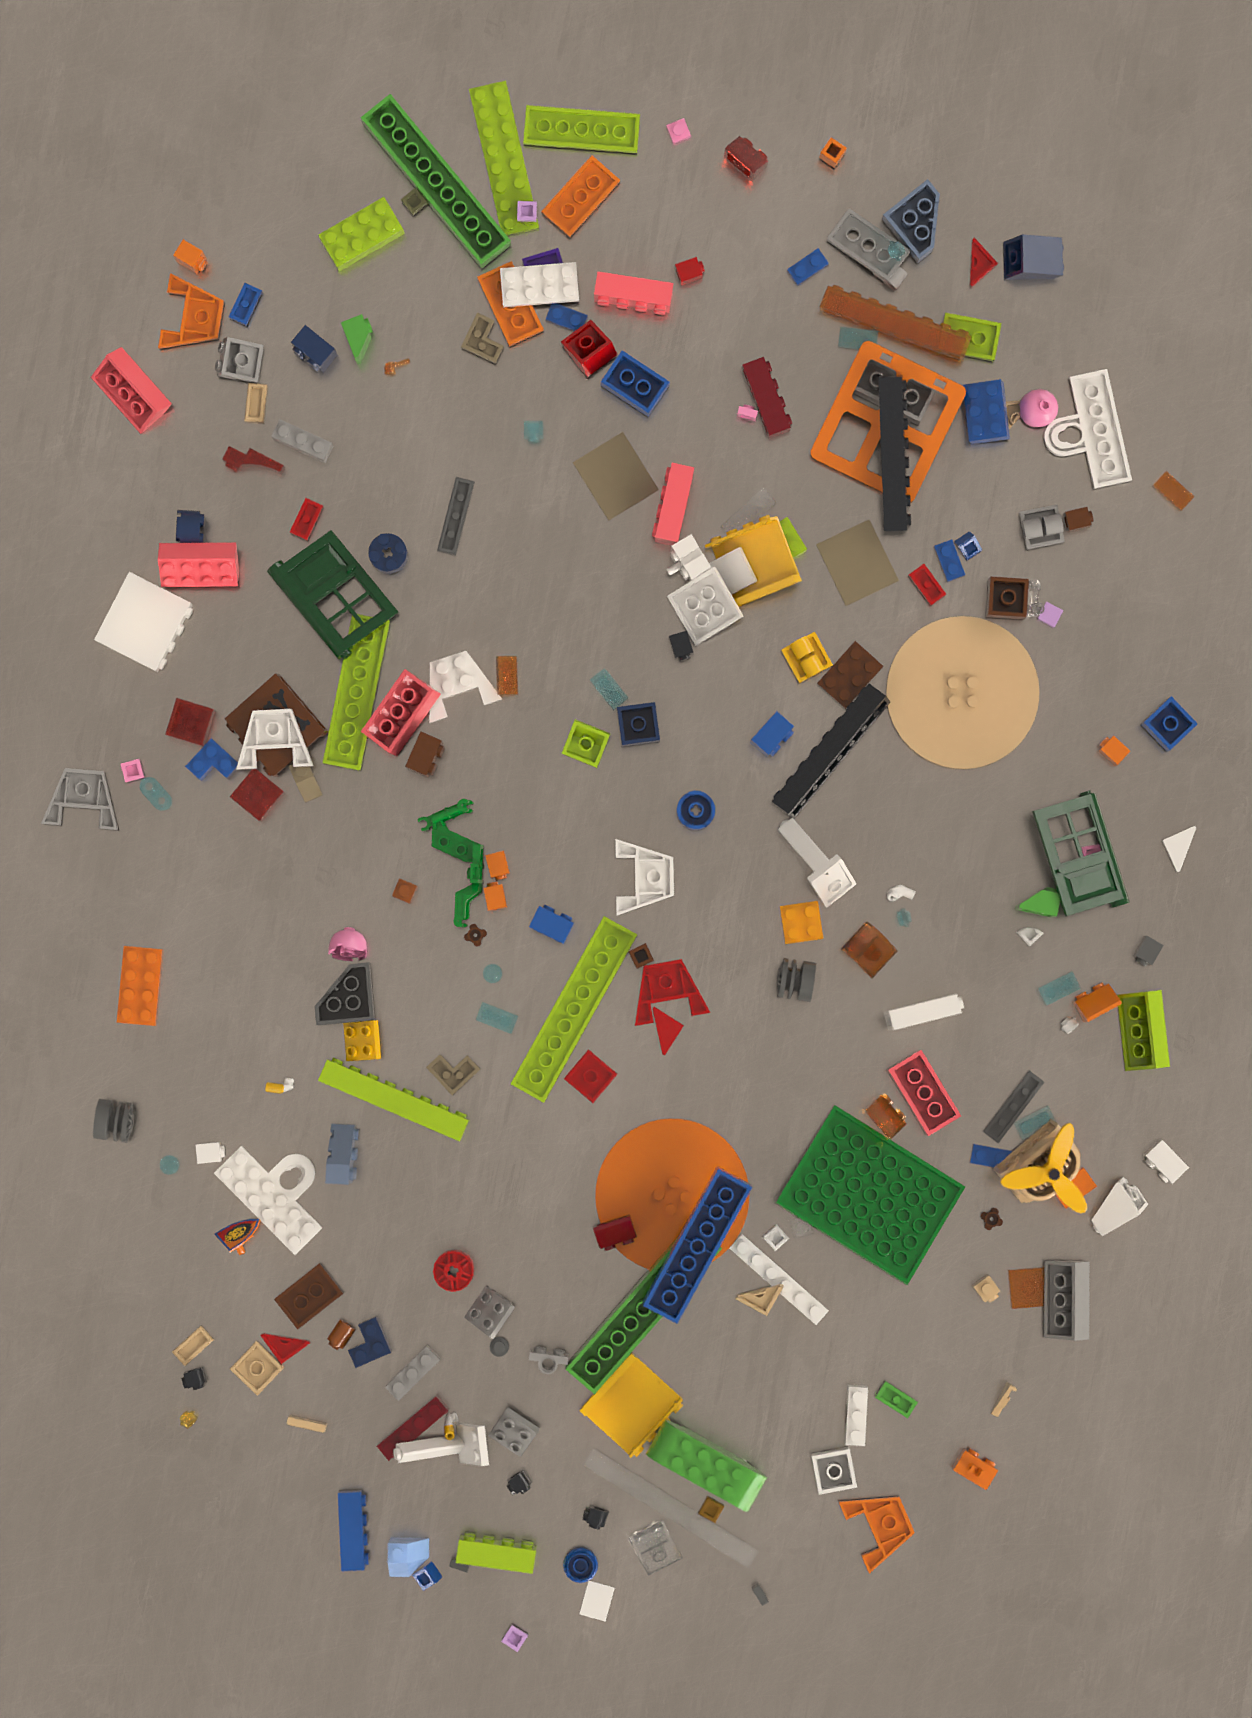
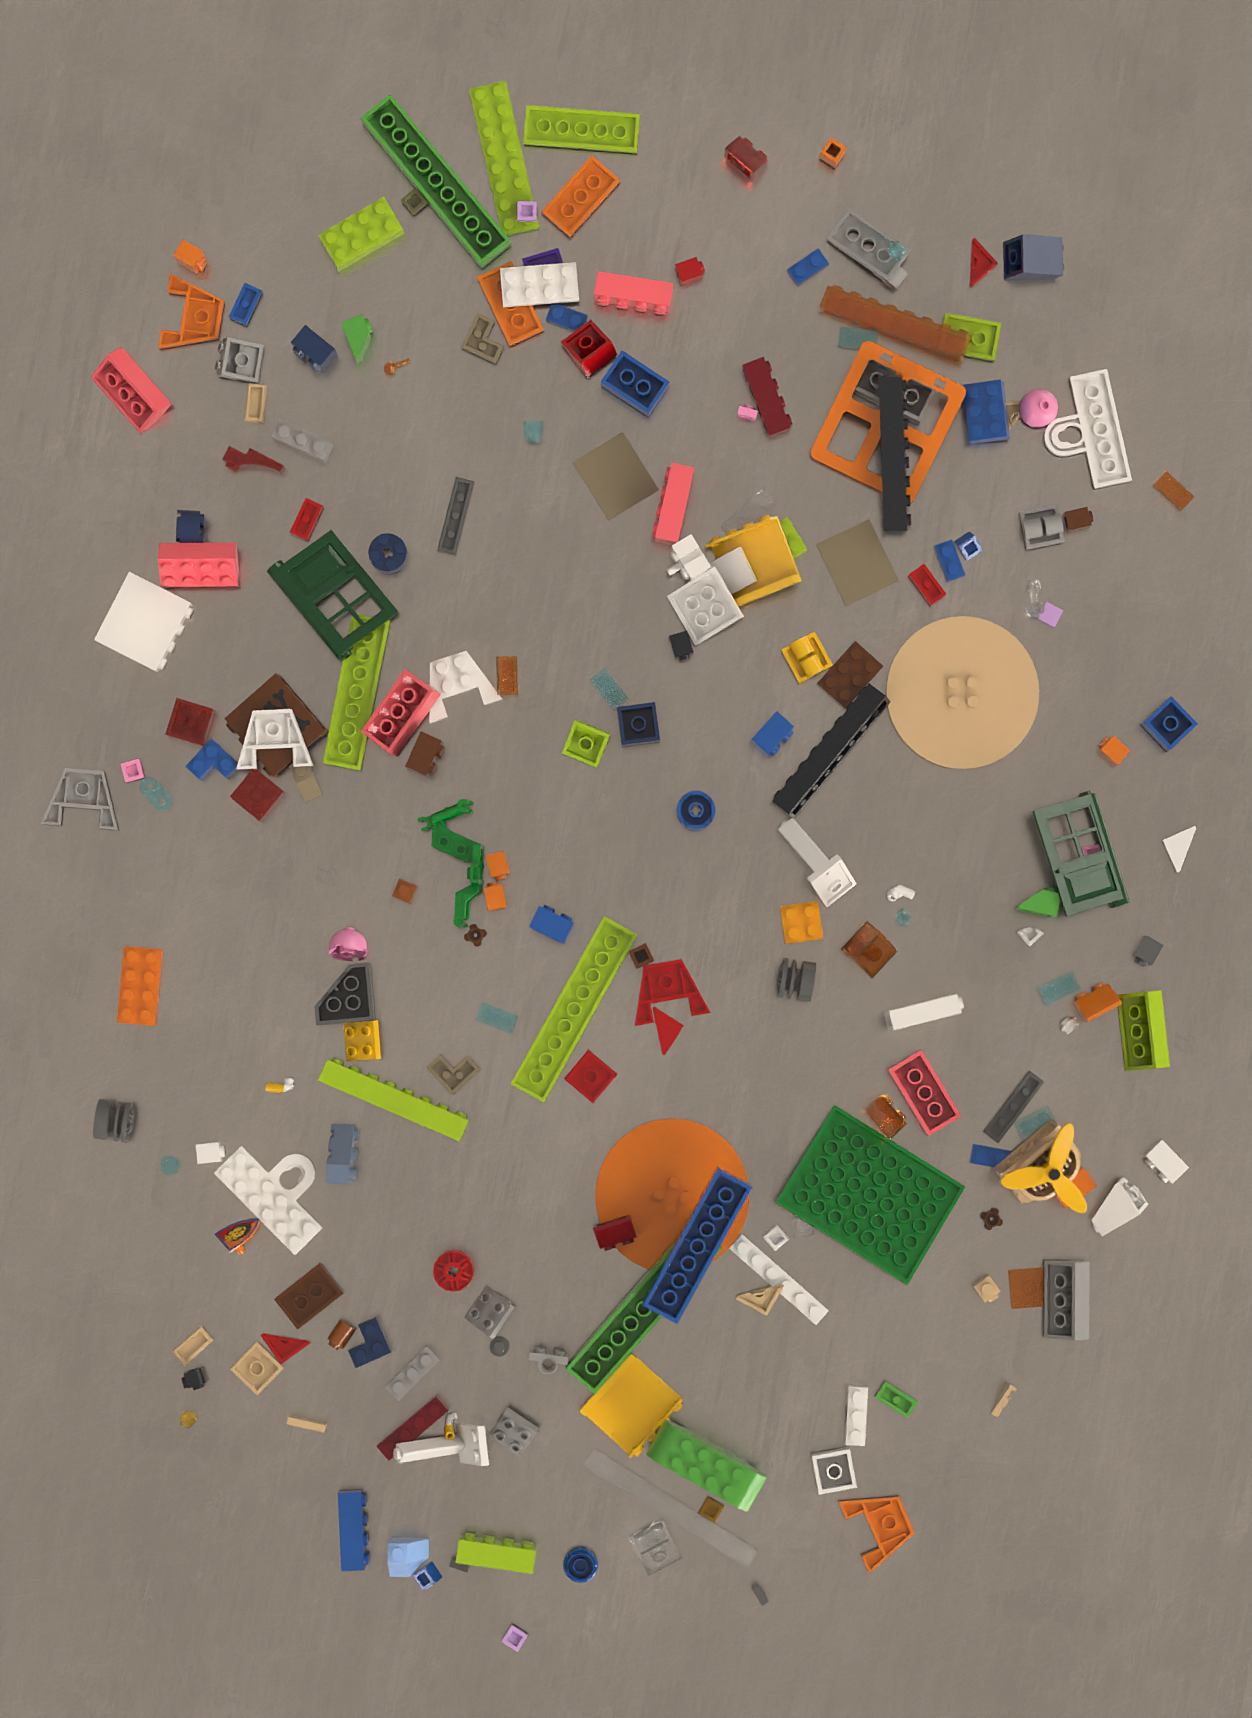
(492, 973): clear light blue plate -> none
(519, 1483): black plate -> none
(595, 1517): black plate -> none
(597, 1601): white sticker -> none
(652, 877): white wing -> none
(678, 131): bright pink plate -> none
(915, 220): sand blue brick -> none
(974, 1468): orange brick -> none
(1007, 598): reddish brown brick -> none

